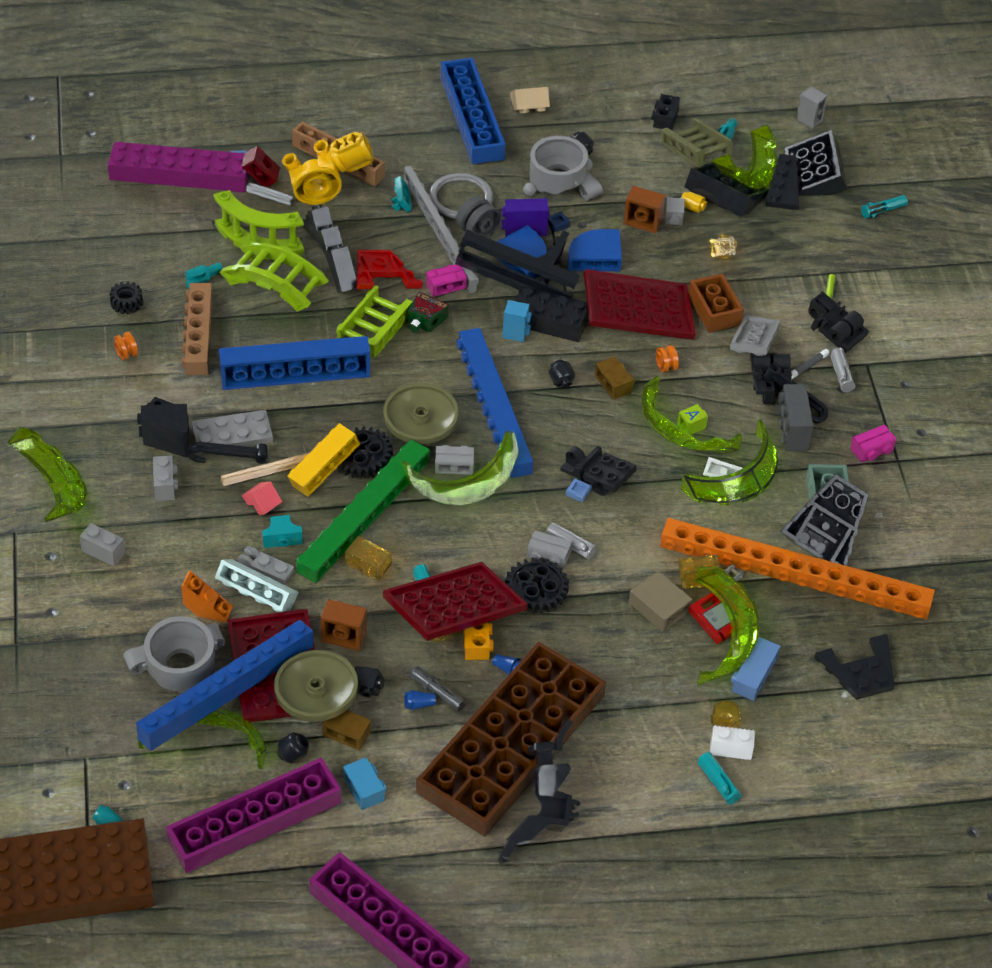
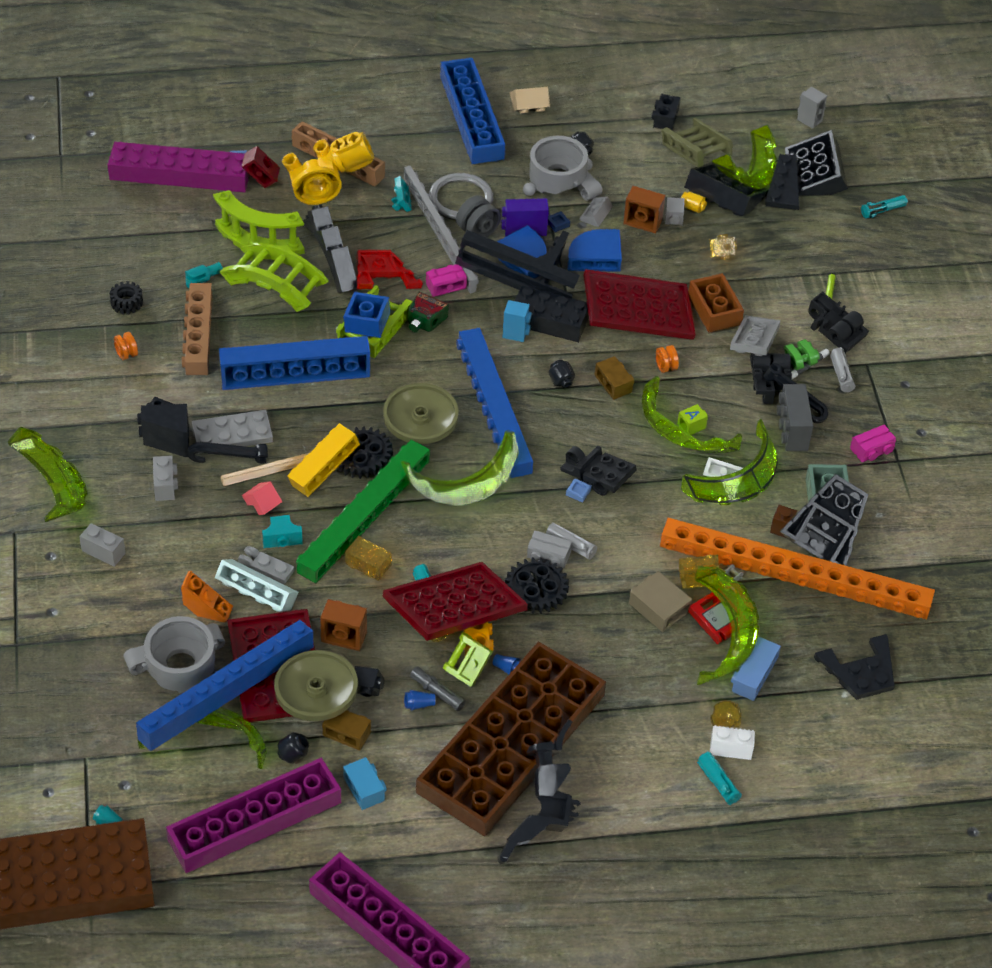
(269, 193): axle -> none
(367, 314): none -> blue brick
(454, 460): light grey brick -> none
(472, 663): none -> lime plate
(597, 211): none -> light grey slope
(728, 128): teal arm -> none
(781, 518): none -> reddish brown brick
(802, 354): none -> bright green brick

